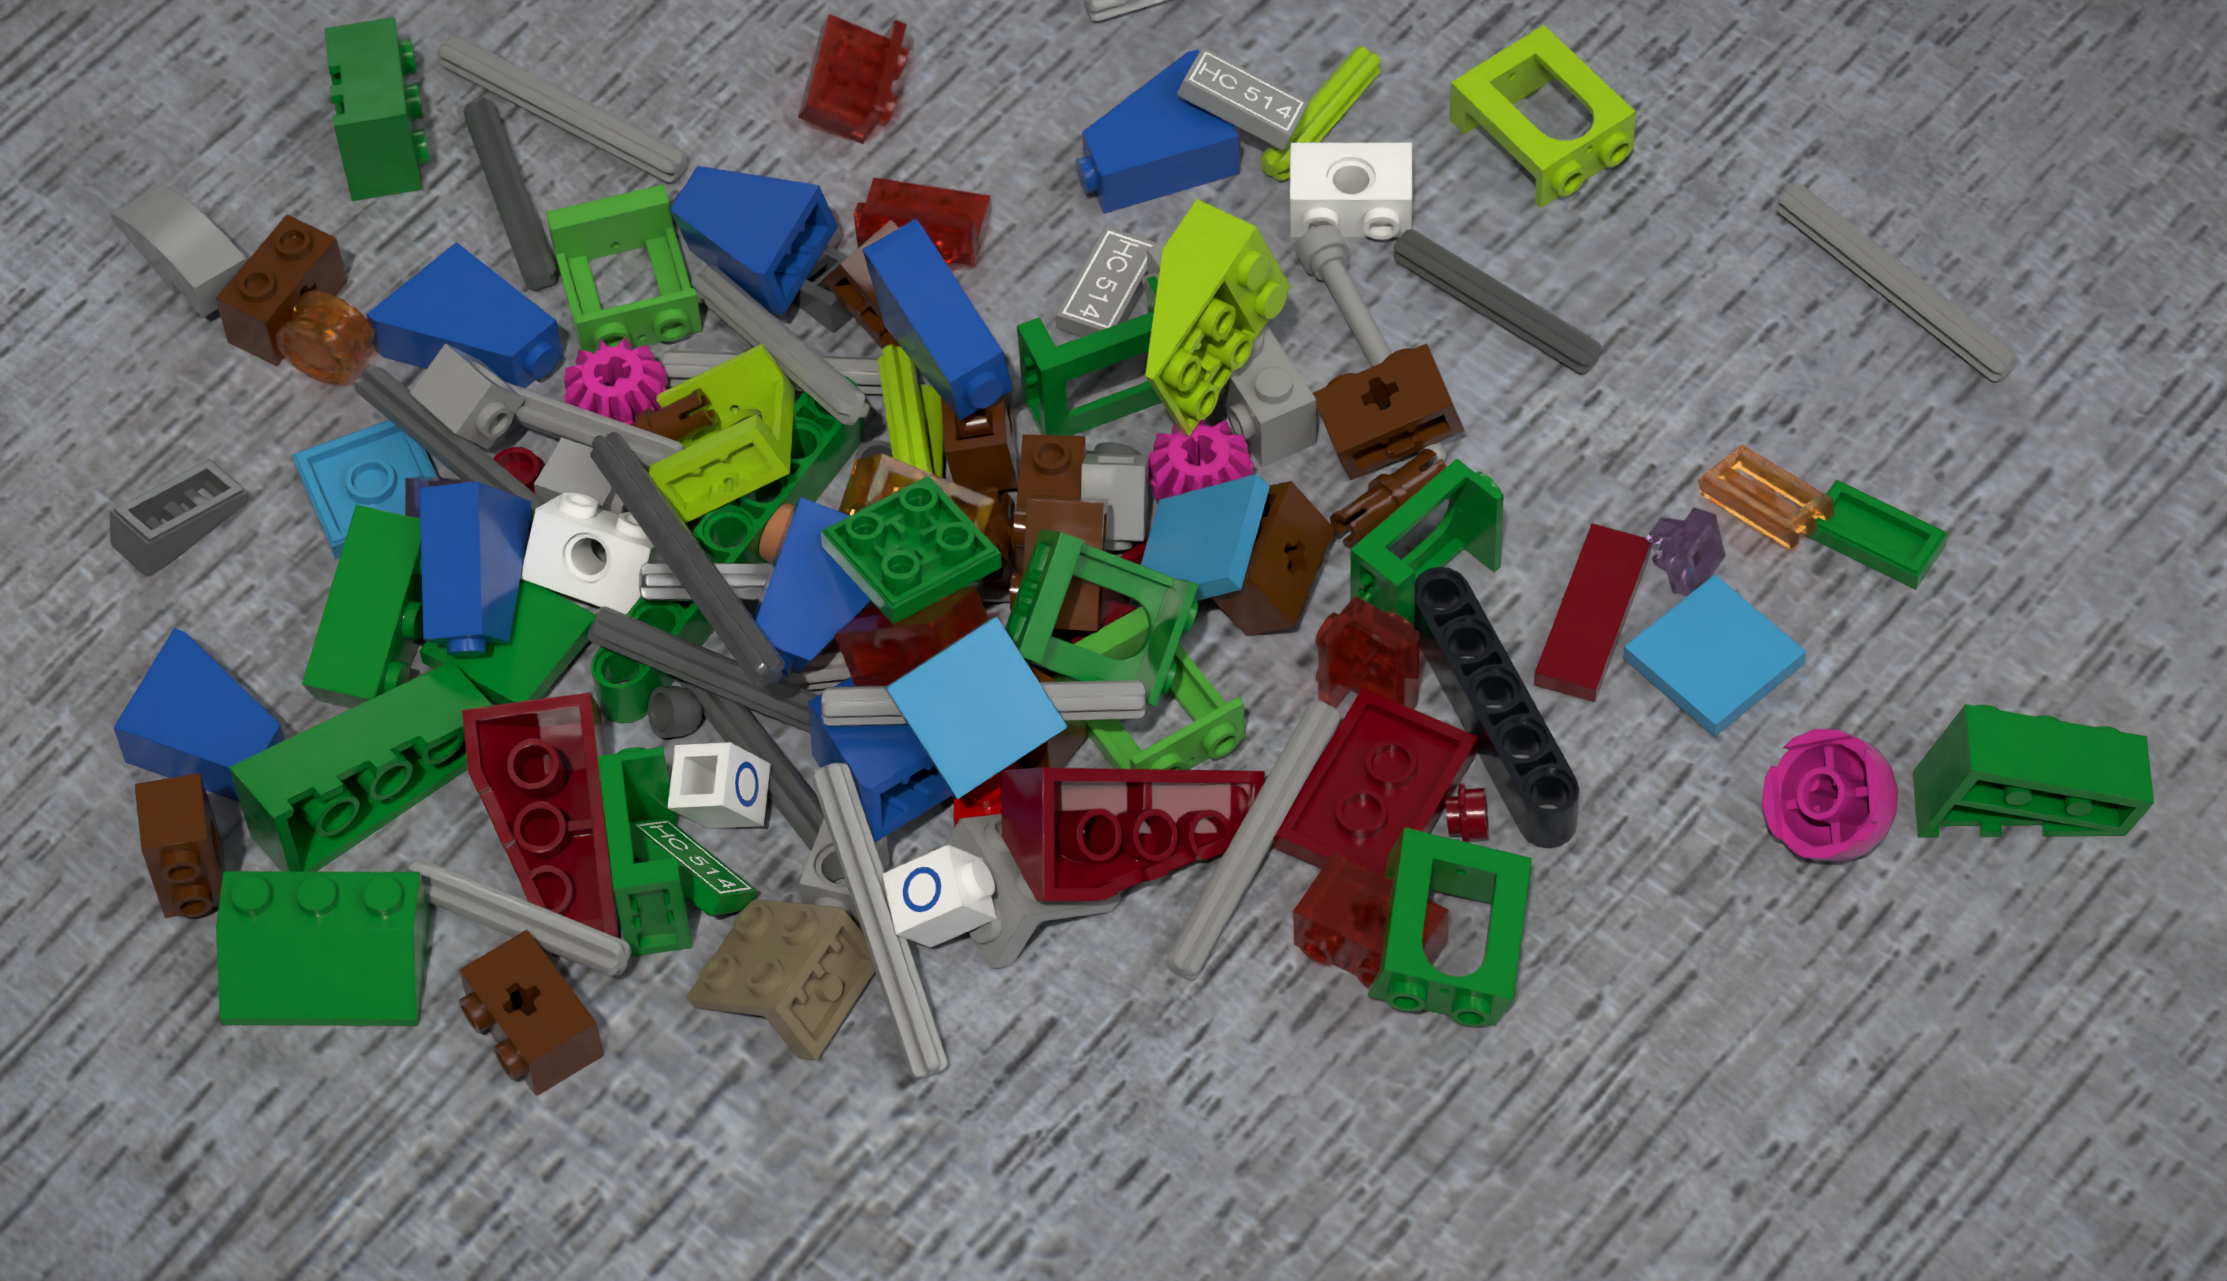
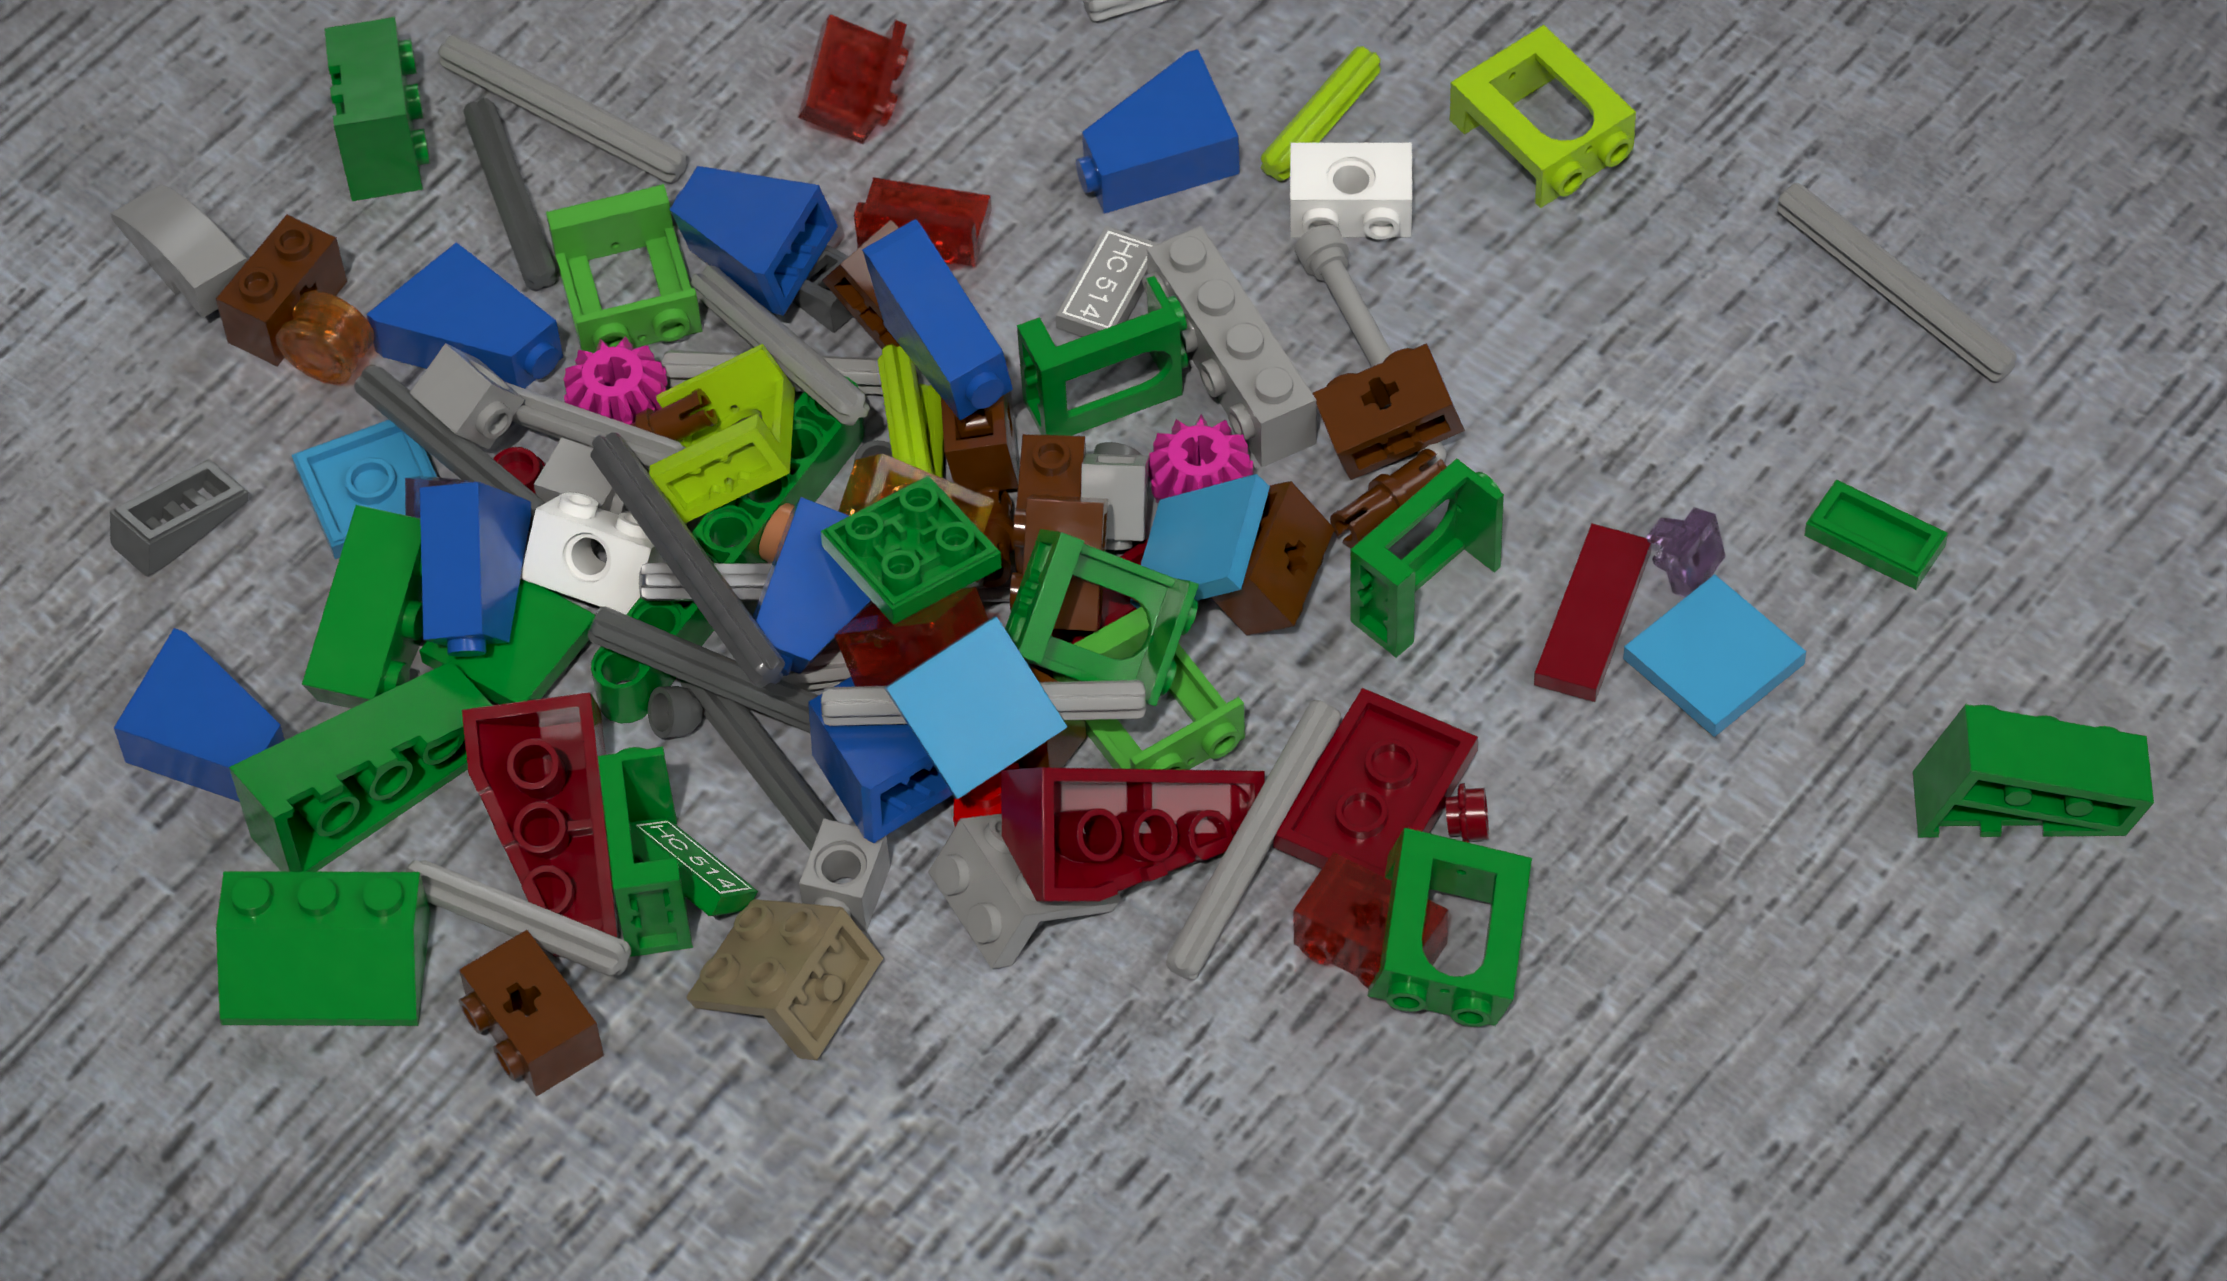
(181, 844): reddish brown brick -> none
(719, 785): white brick -> none
(868, 893): light grey axle -> none
(940, 895): white brick -> none
(1209, 308): lime slope -> none
(1242, 98): light grey tile -> none
(1369, 652): clear red bracket -> none
(1497, 301): dark grey axle -> none
(1502, 730): black beam -> none
(1757, 500): clear orange tile -> none
(1830, 796): dark pink cylinder -> none

